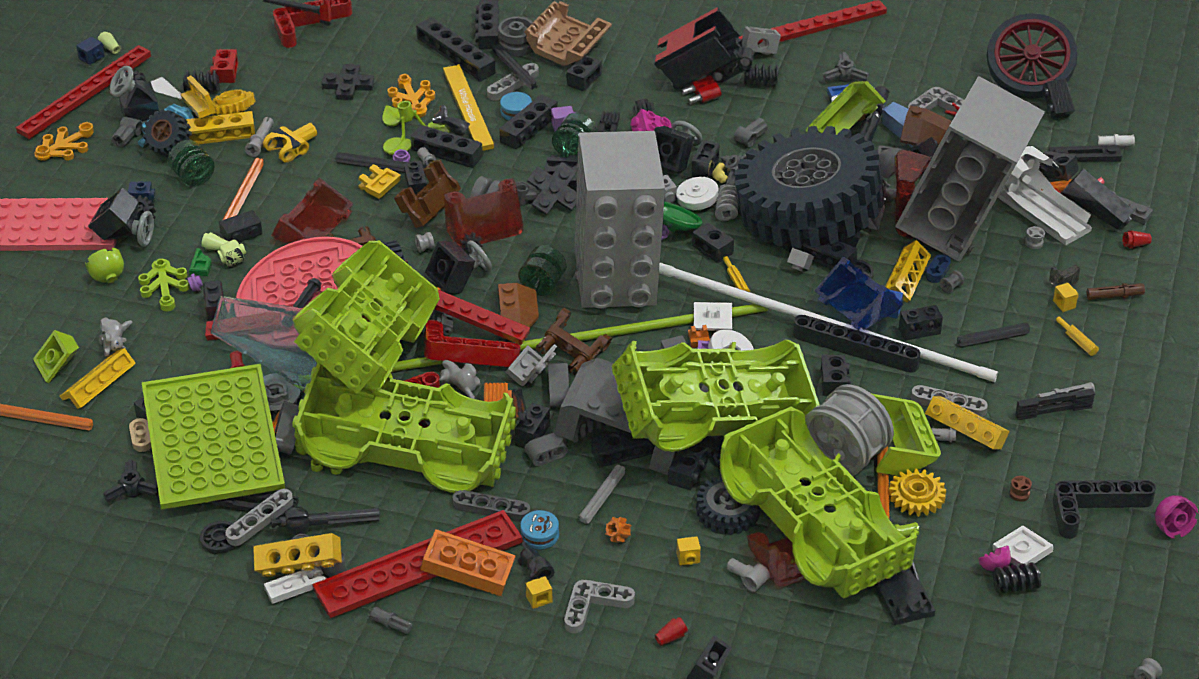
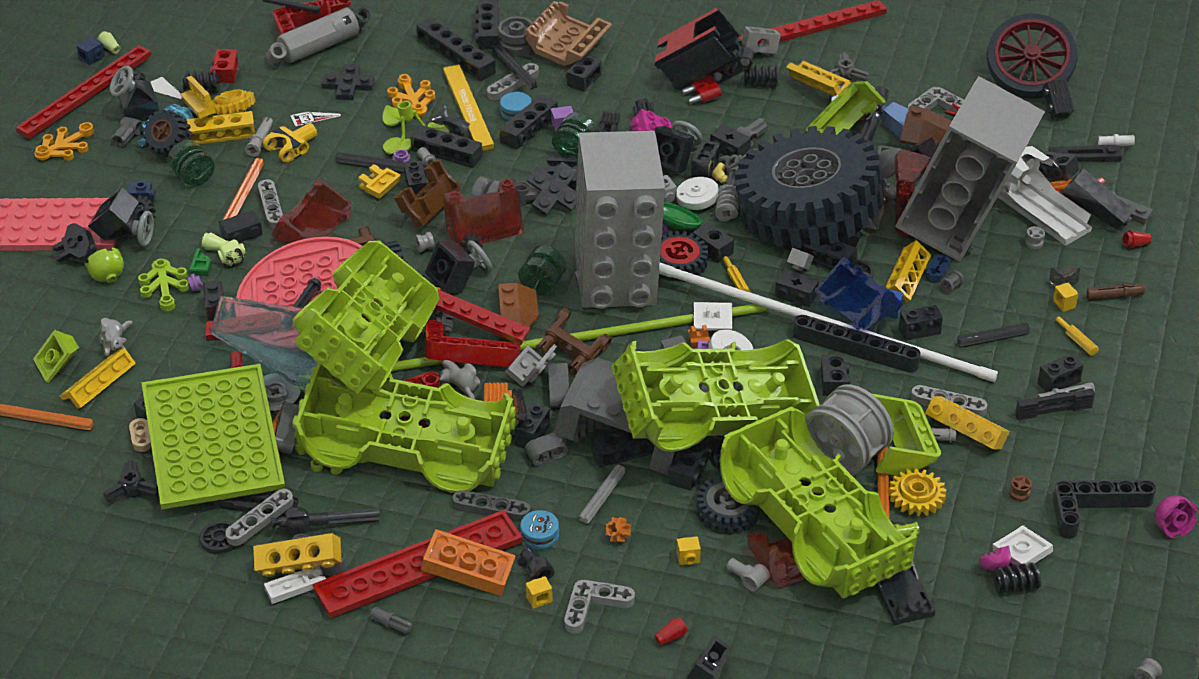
(76, 242): none -> black hinge
(270, 204): none -> light grey beam
(309, 117): none -> sticker
(318, 35): none -> light grey piece
(684, 253): none -> wheel
(730, 141): none -> black brick
(796, 287): none -> black brick
(821, 82): none -> yellow fence
(1060, 373): none -> black brick

